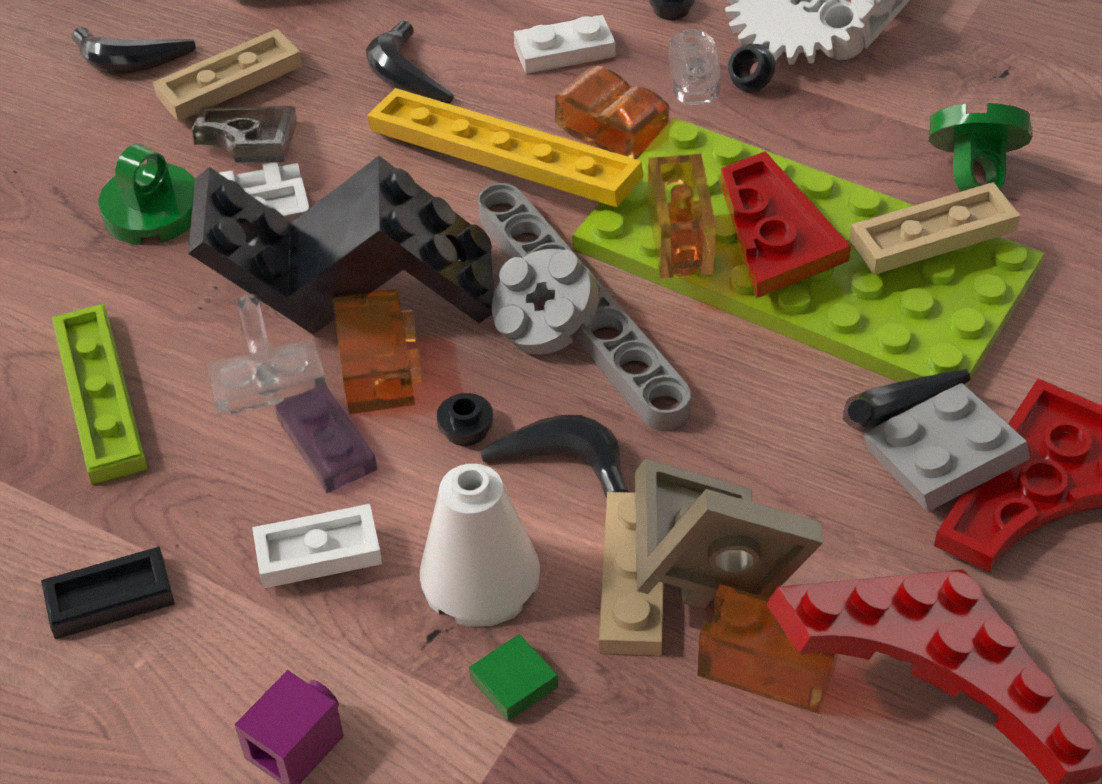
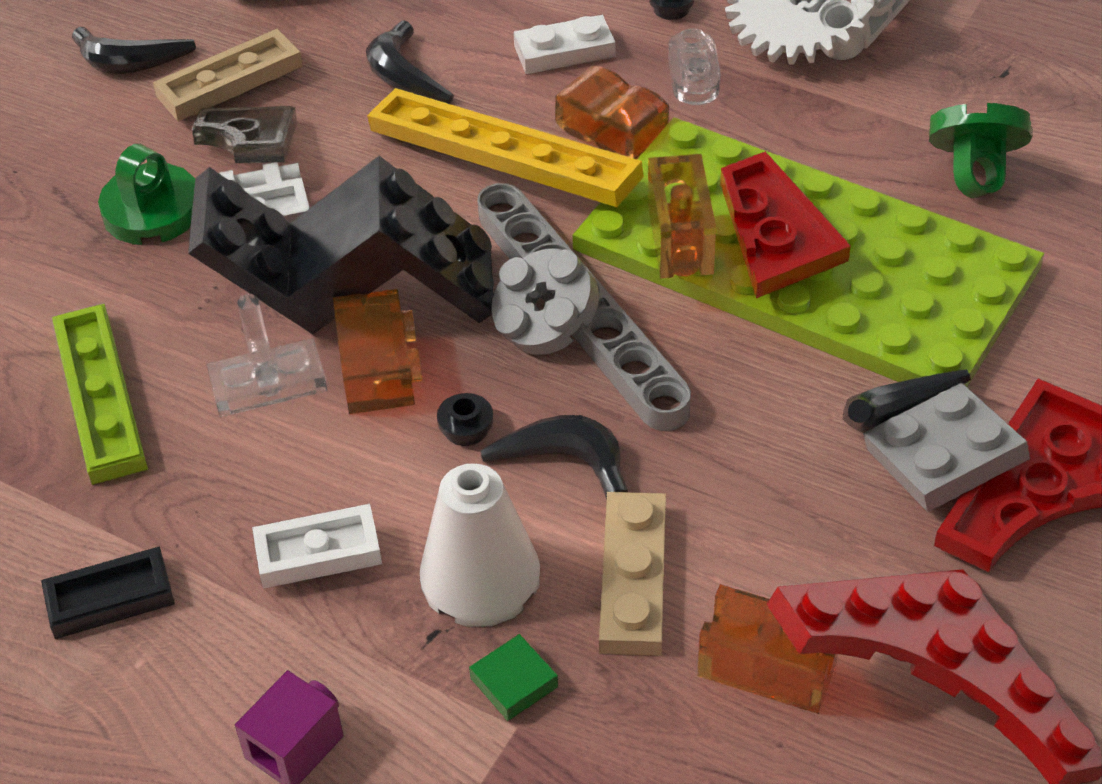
(326, 438): clear purple plate -> none
(713, 534): dark tan bracket -> none
(743, 60): black plate -> none
(934, 228): tan plate -> none

